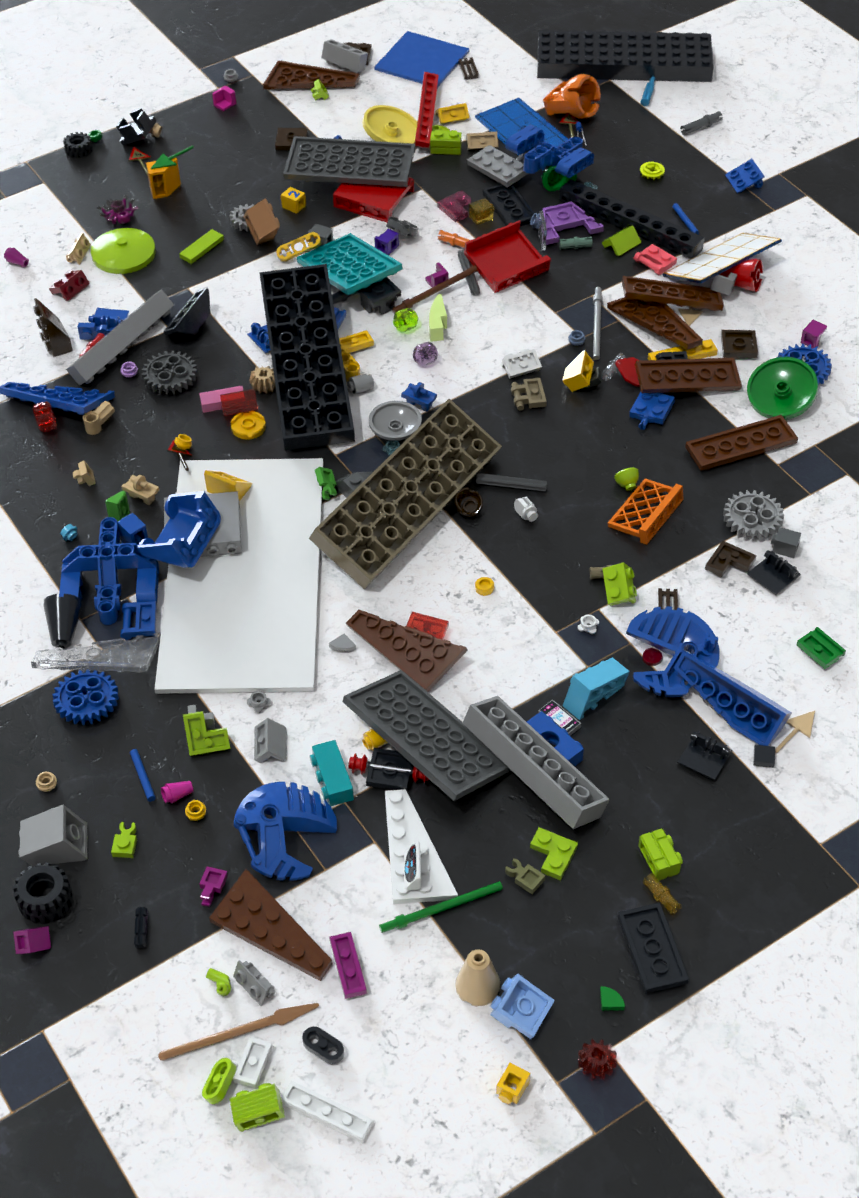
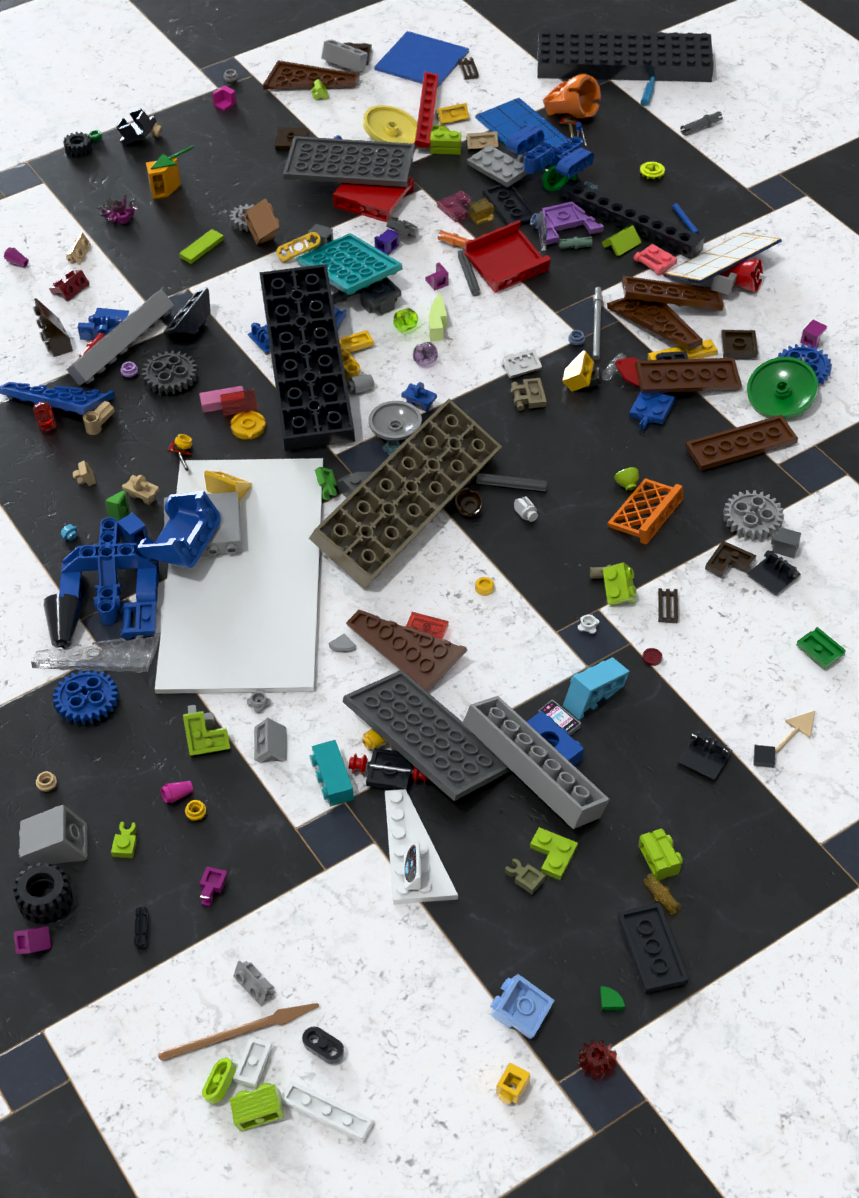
(123, 250): lime dish -> none
(138, 155): piece -> none
(142, 775): blue bar -> none
(222, 981): lime arm -> none
(261, 921): reddish brown wing -> none
(262, 379): tan gear -> none
(291, 811): blue piece -> none
(293, 200): yellow brick -> none
(348, 965): magenta plate -> none
(401, 921): green bar -> none
(408, 303): reddish brown bar -> none
(478, 979): tan cone -> none
(672, 633): blue piece -> none
(690, 315): tan piece -> none
(735, 701): blue wedge -> none
(745, 176): blue hinge -> none

